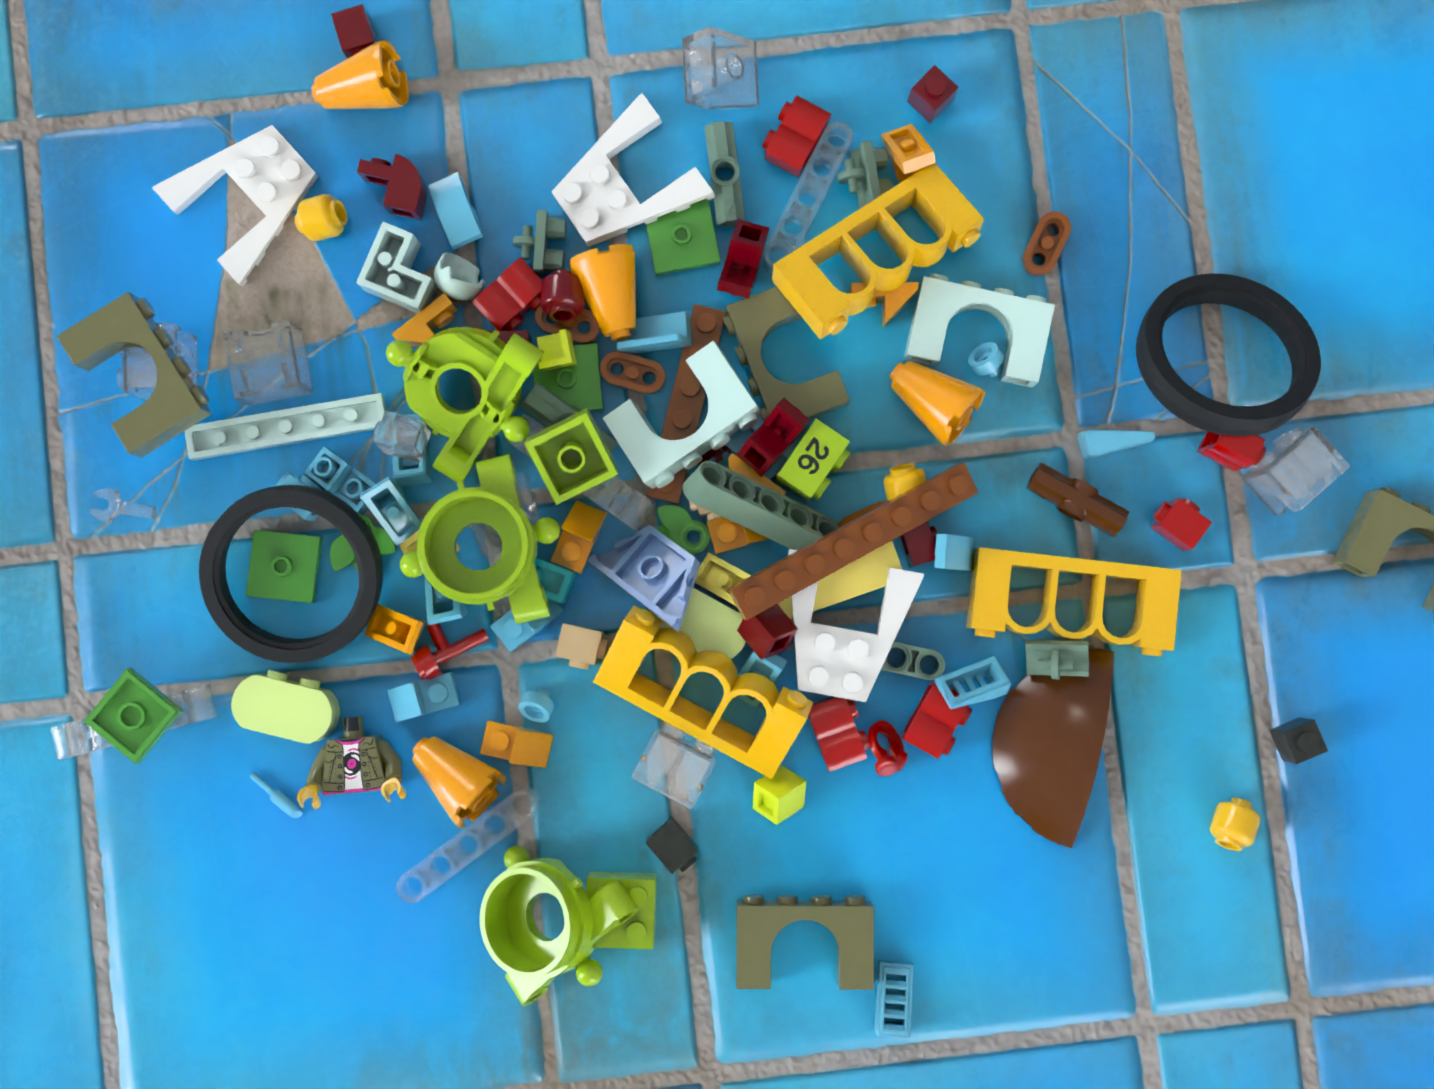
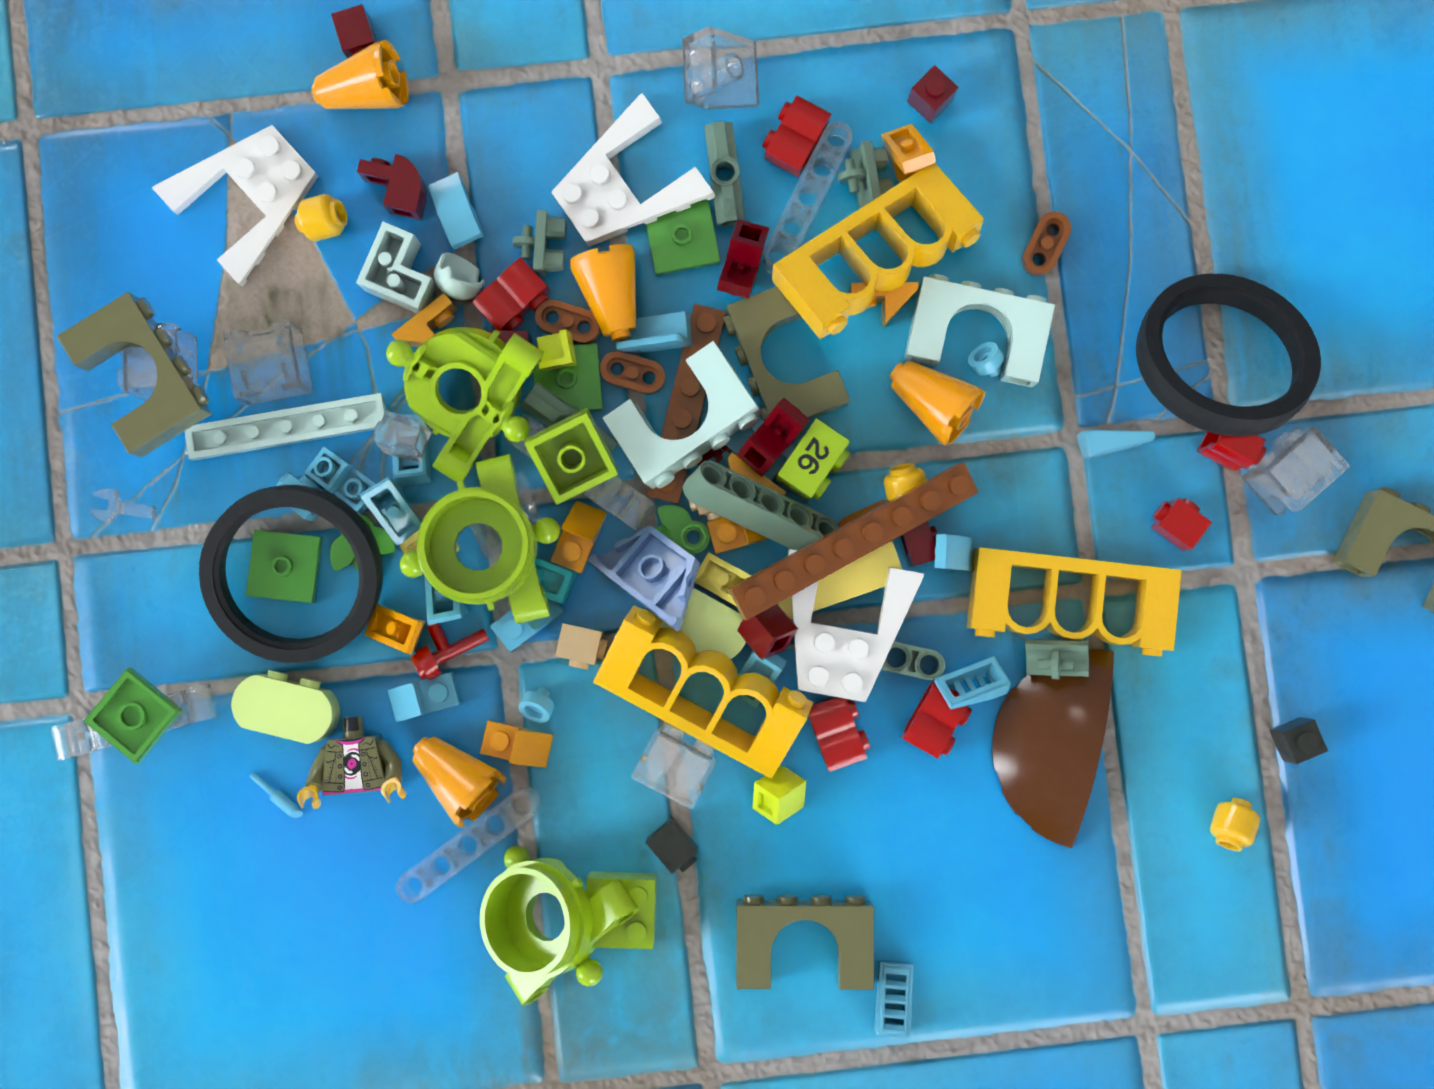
(562, 296): dark red head -> none
(886, 764): red piece -> none
(1077, 499): reddish brown piece -> none

